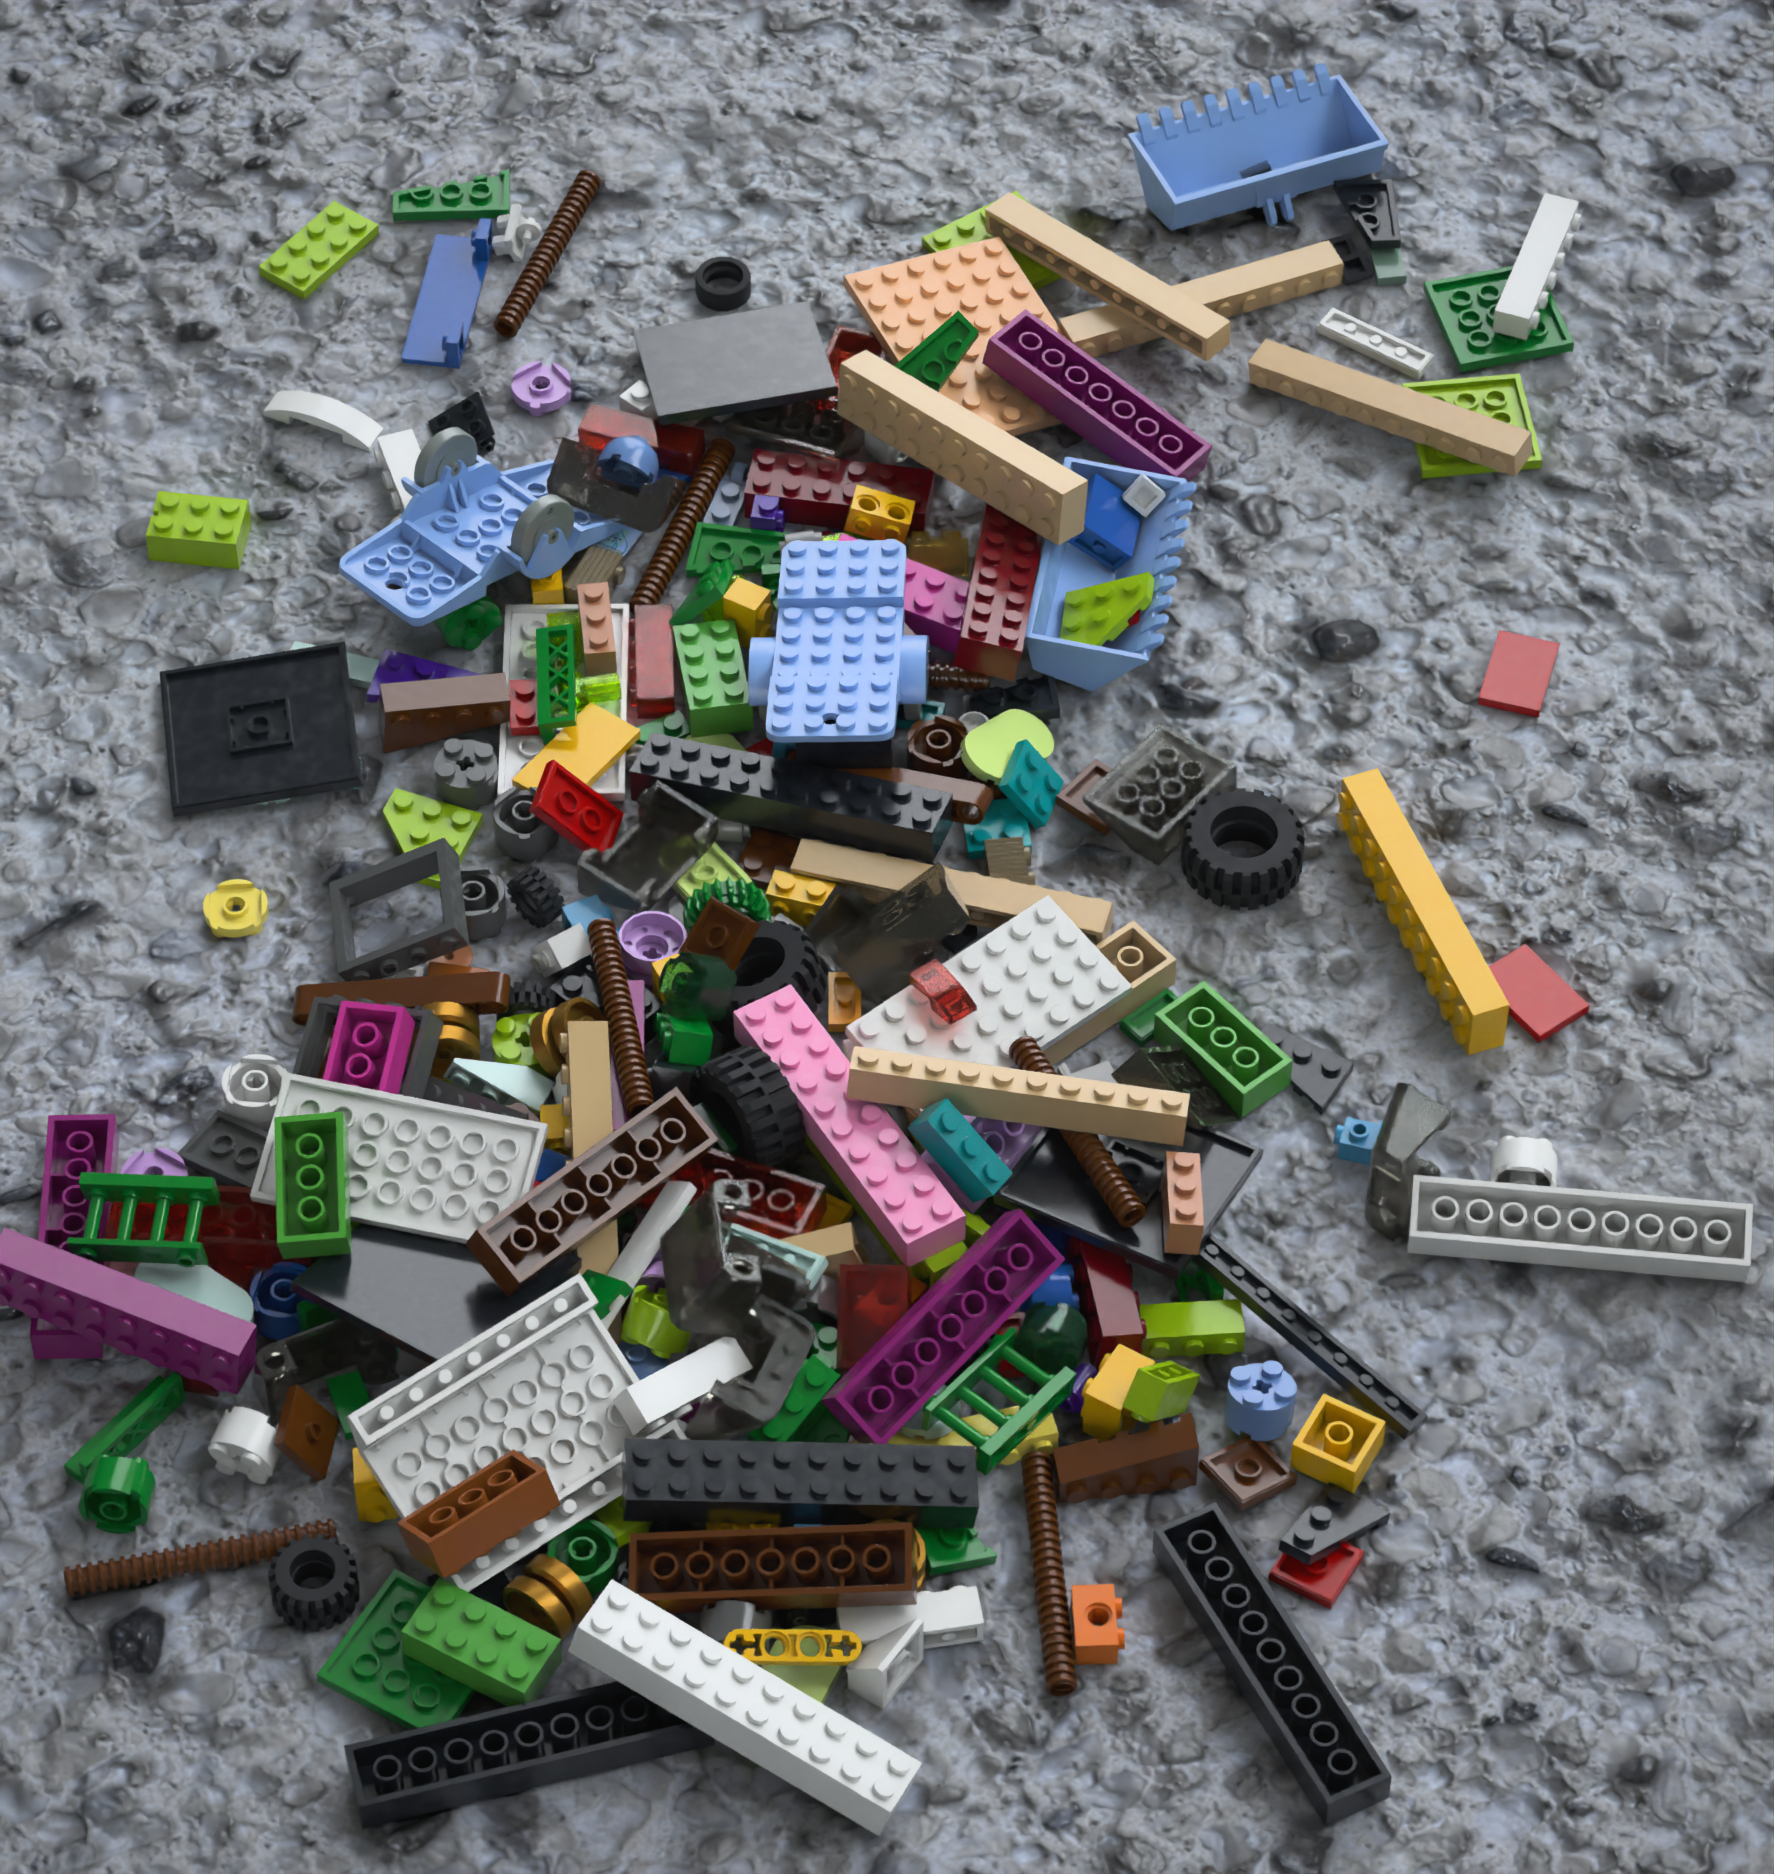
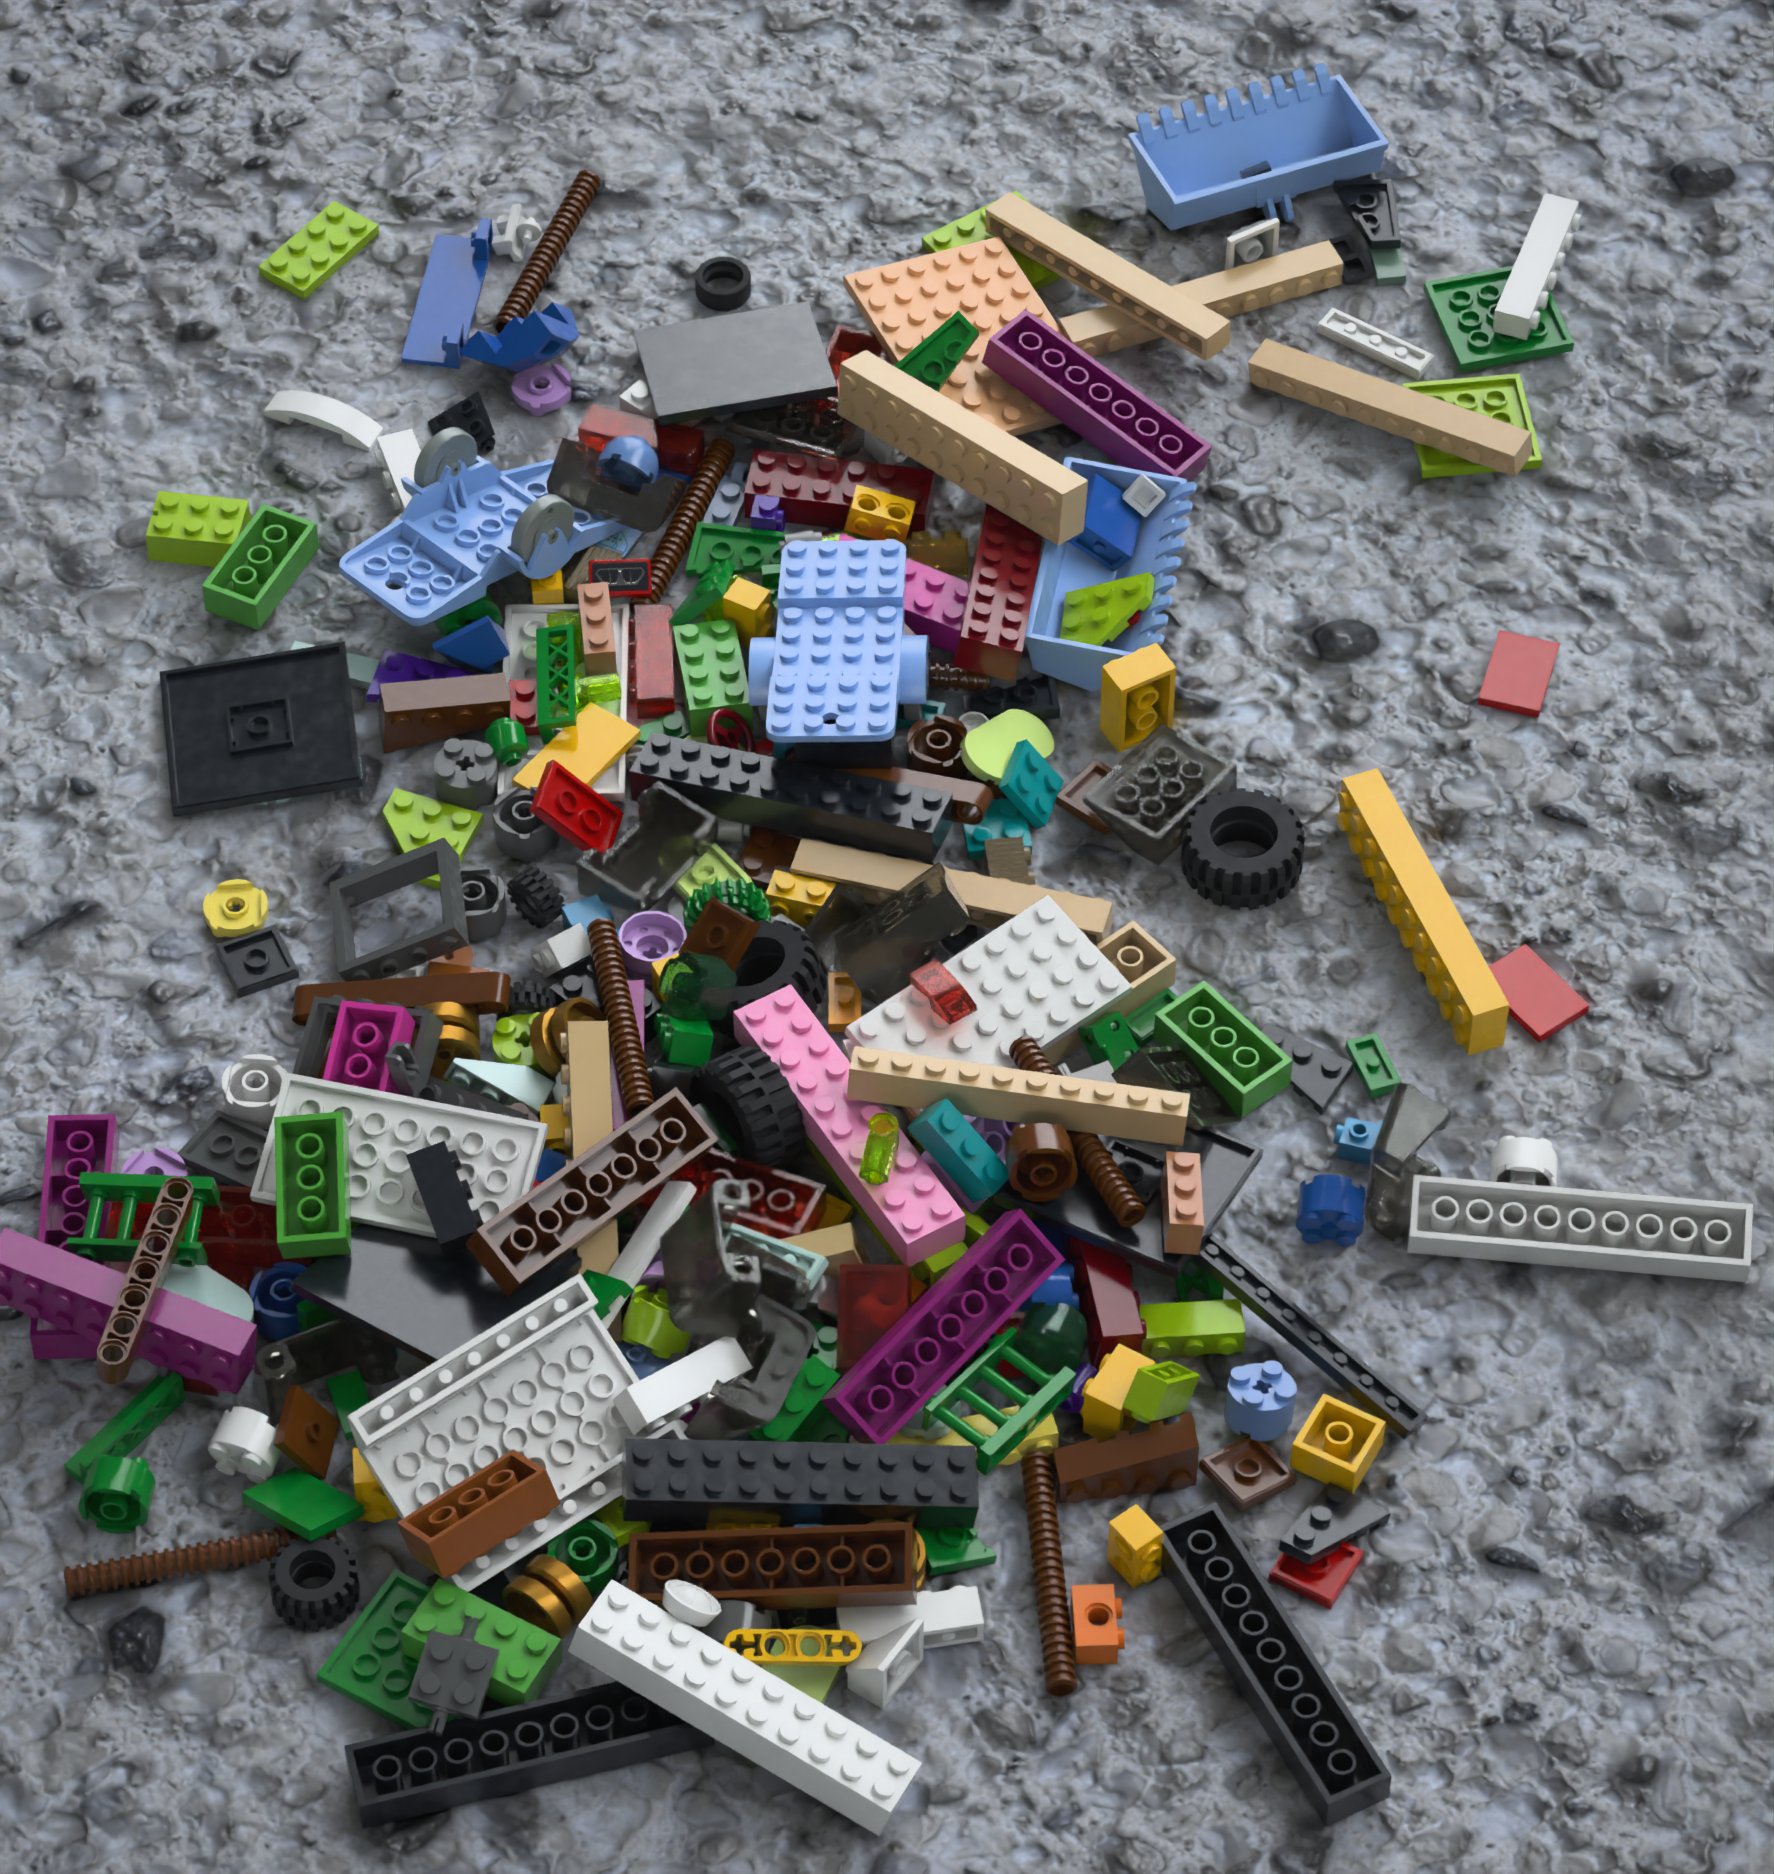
(172, 1209): none -> reddish brown beam
(257, 961): none -> black tile
(260, 566): none -> bright green brick
(303, 1503): none -> green tile
(407, 1072): none -> dark grey piece
(445, 1196): none -> black brick
(453, 1675): none -> dark grey plate
(455, 200): green wing -> none
(475, 646): none -> blue slope
(507, 741): none -> green head
(526, 341): none -> blue brick
(623, 576): none -> slope
(690, 1603): none -> white hat
(729, 737): none -> dark red piece
(880, 1149): none -> clear neon green piece
(1040, 1161): none -> reddish brown brick
(1108, 1039): none -> green piece
(1135, 1546): none -> yellow brick
(1136, 696): none -> yellow brick
(1252, 243): none -> white slope
(1330, 1210): none -> blue brick
(1372, 1064): none -> plate

